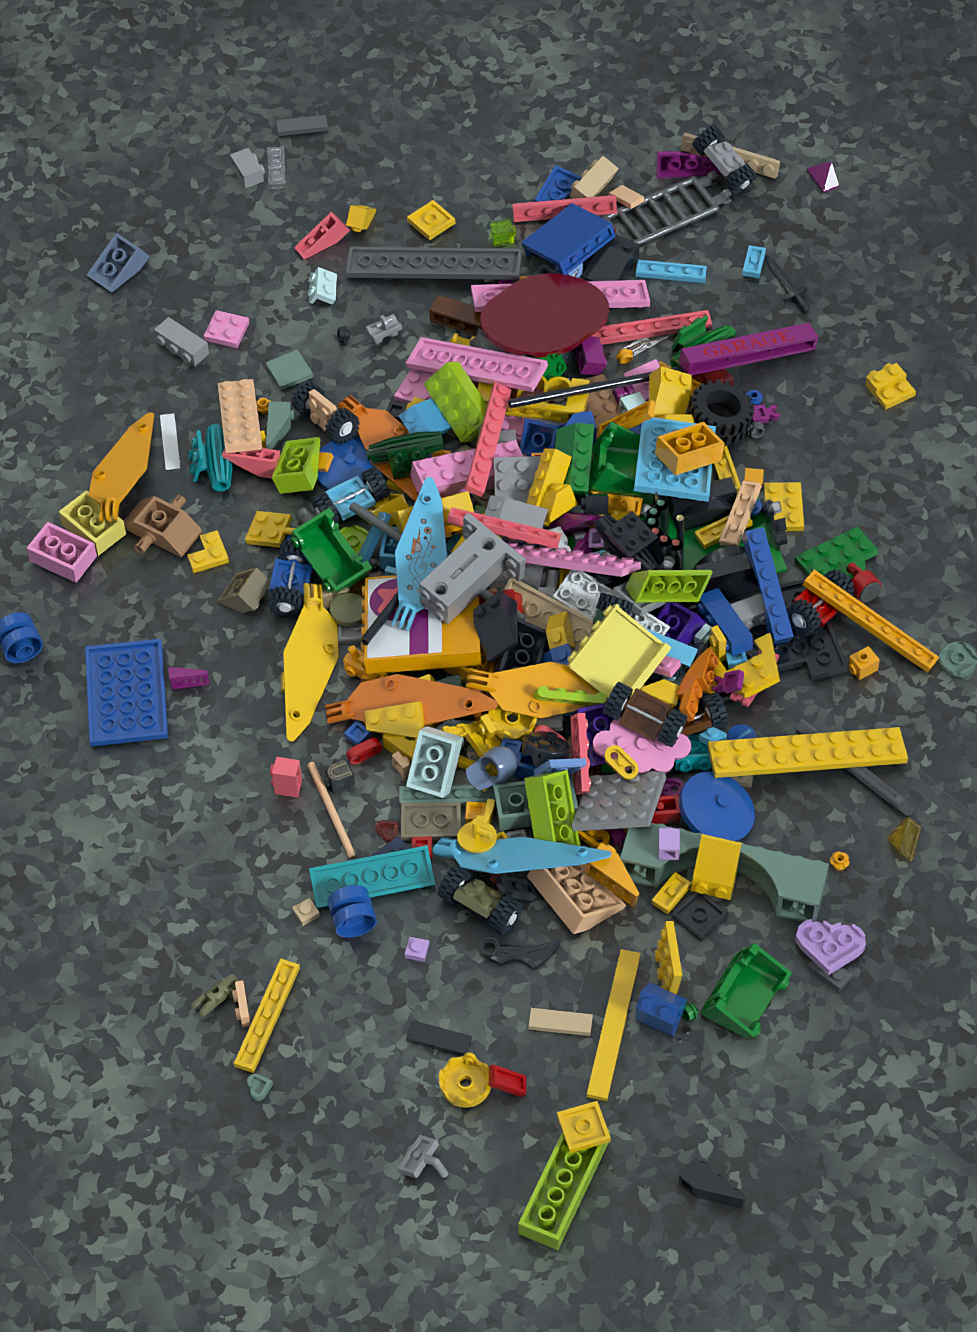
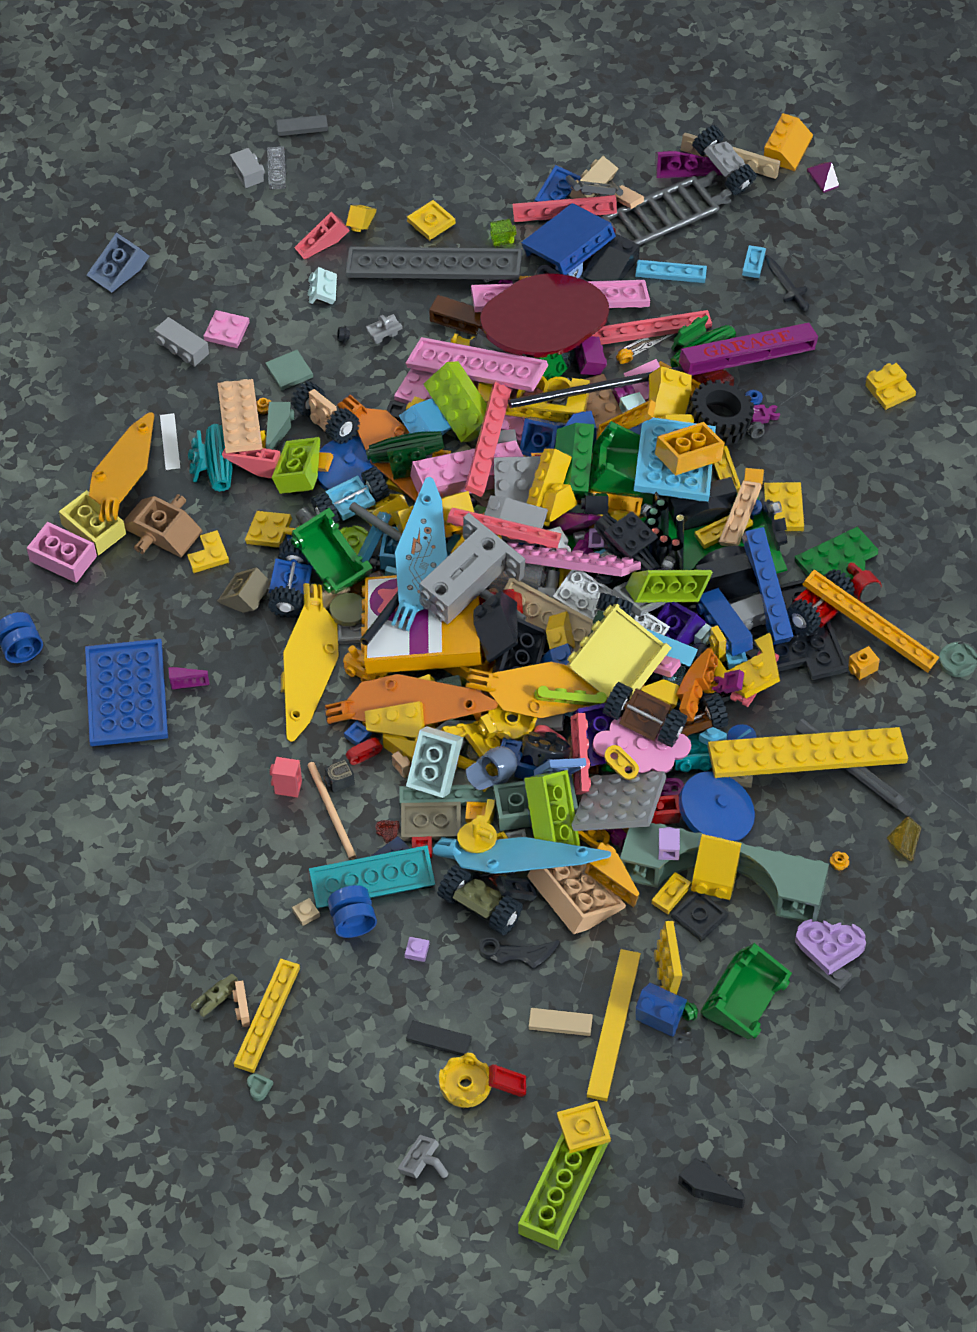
(593, 187): none -> dark grey plate
(788, 141): none -> light orange slope

